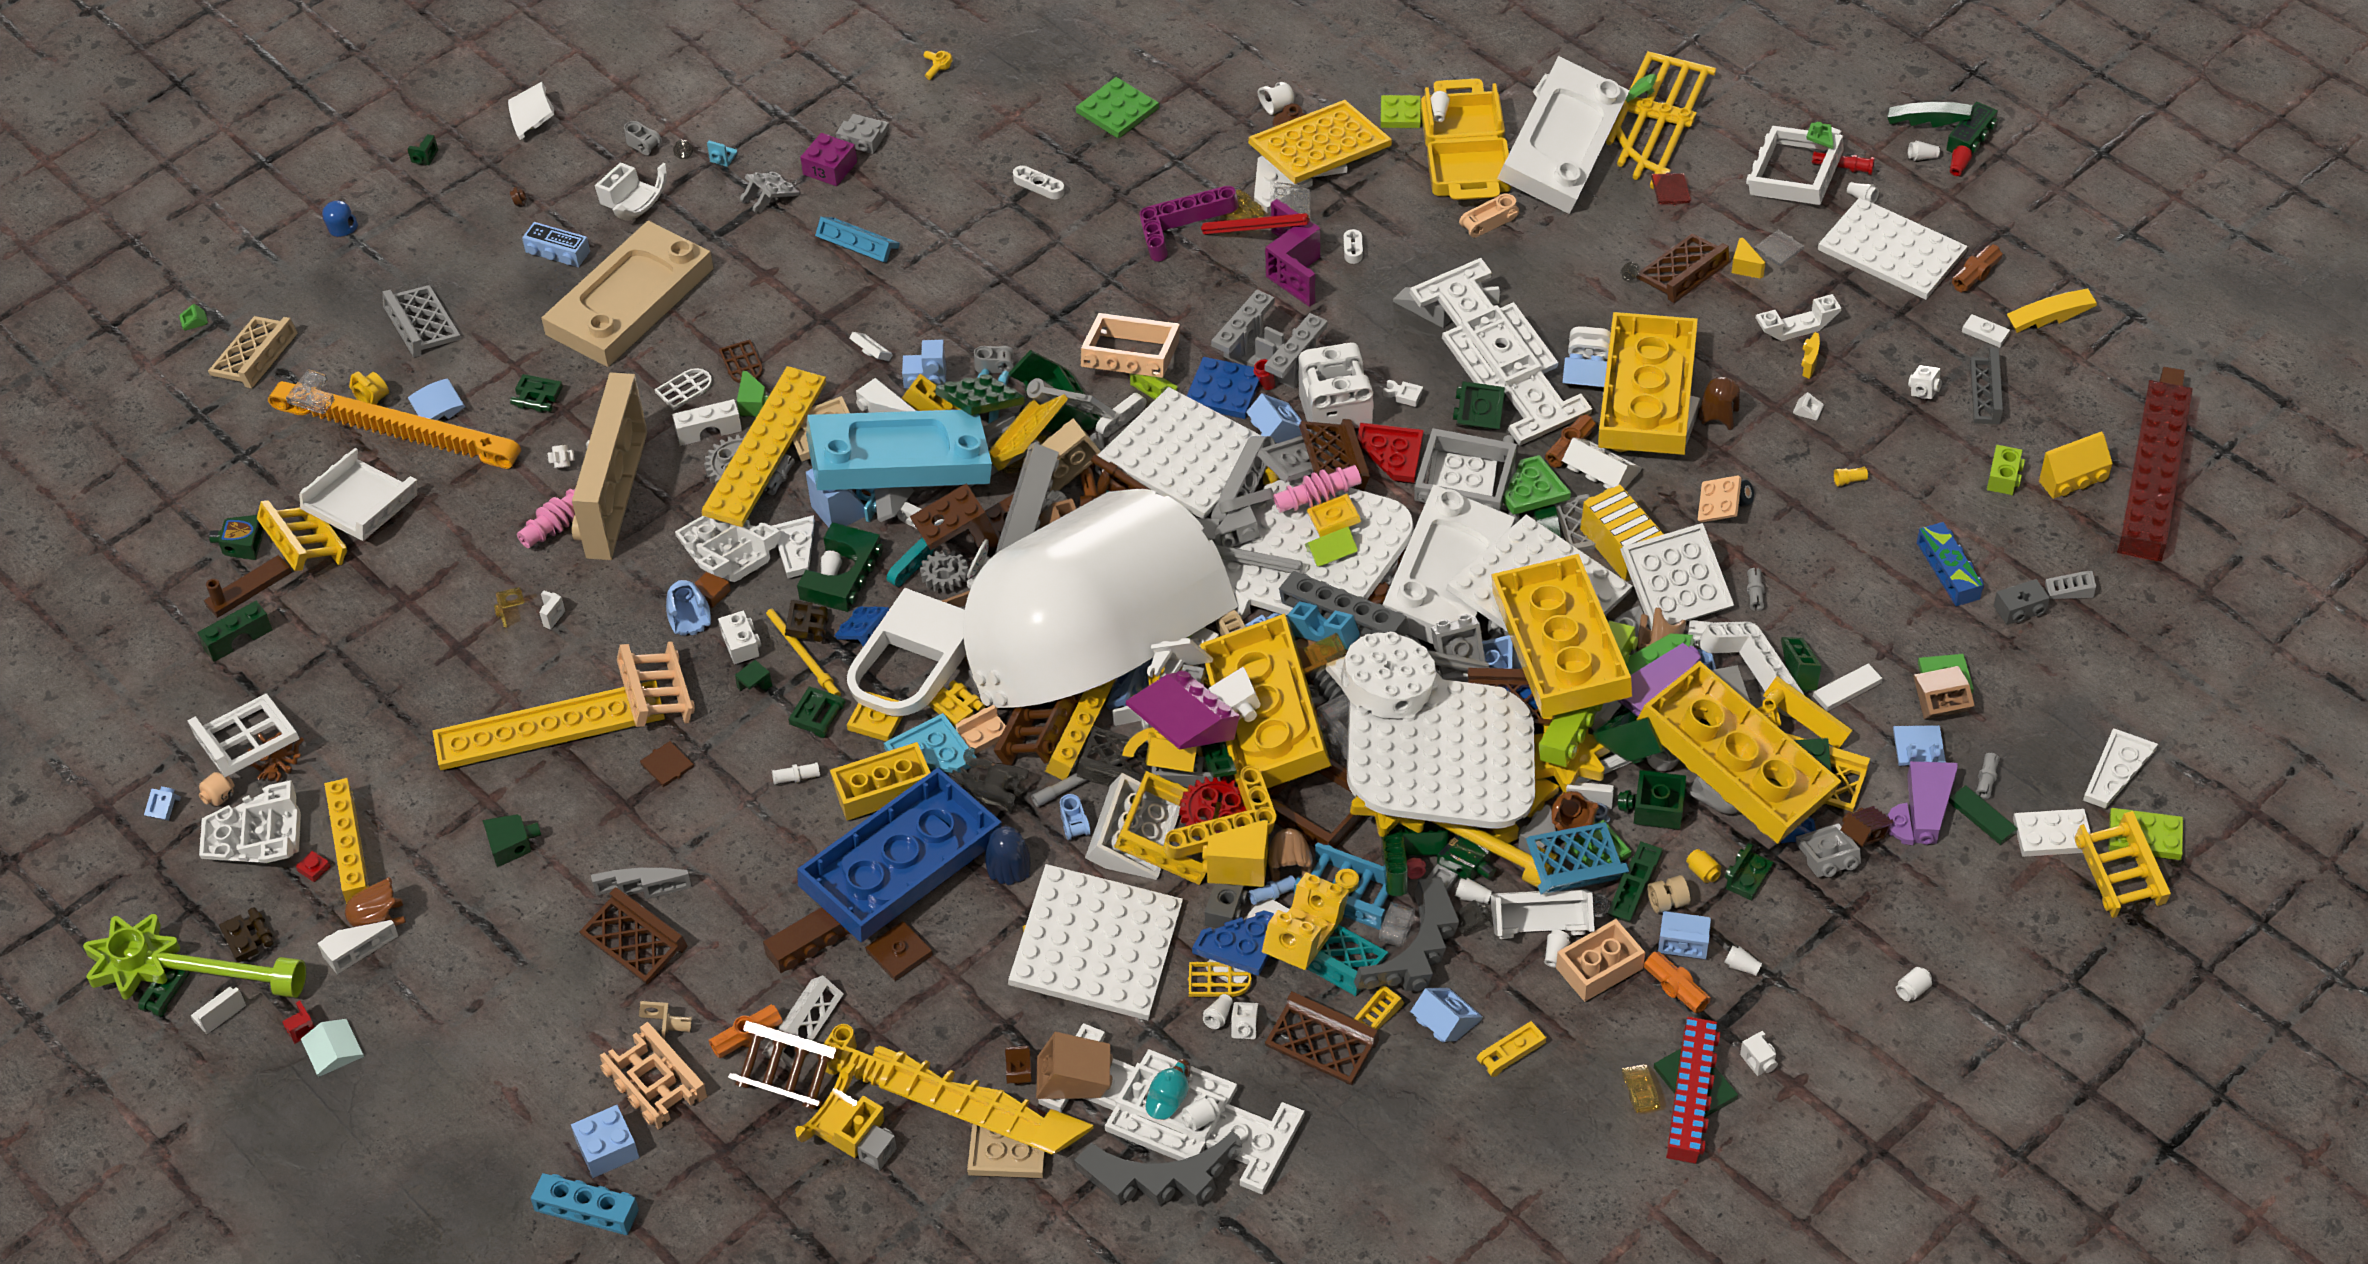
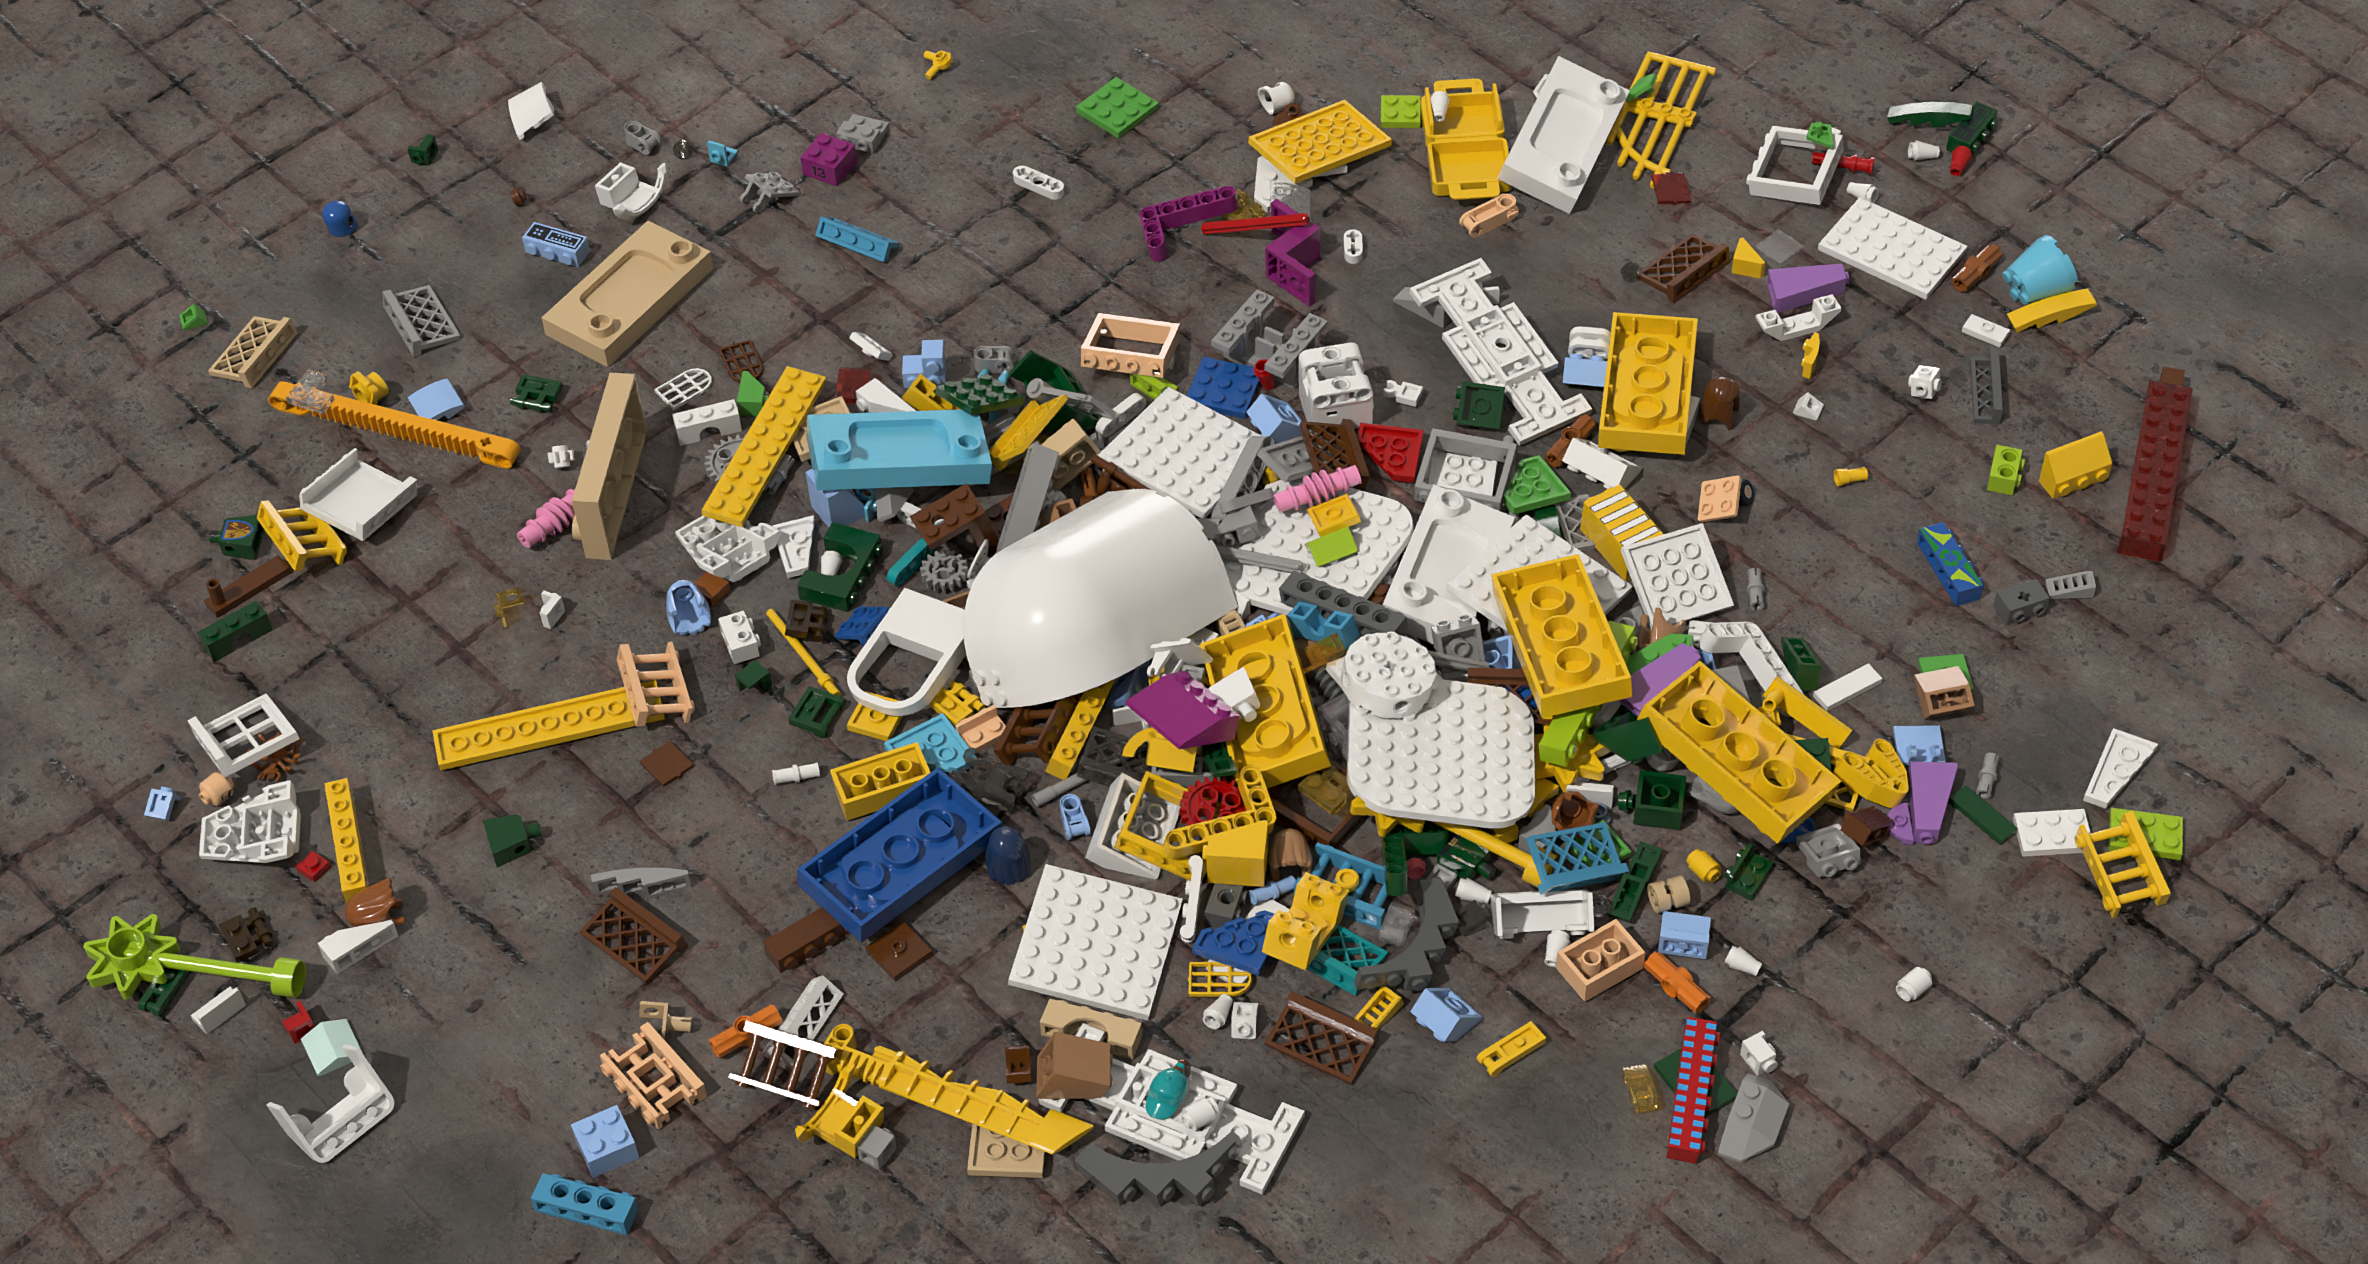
(347, 1120): none -> white windscreen
(849, 381): none -> clear red slope
(1120, 1033): none -> tan arch
(1191, 910): none -> white plate
(1323, 792): none -> clear yellow plate
(1753, 1119): none -> light grey wedge
(1800, 285): none -> medium lavender slope
(1881, 781): none -> yellow connector
(2040, 272): none -> medium azure cone

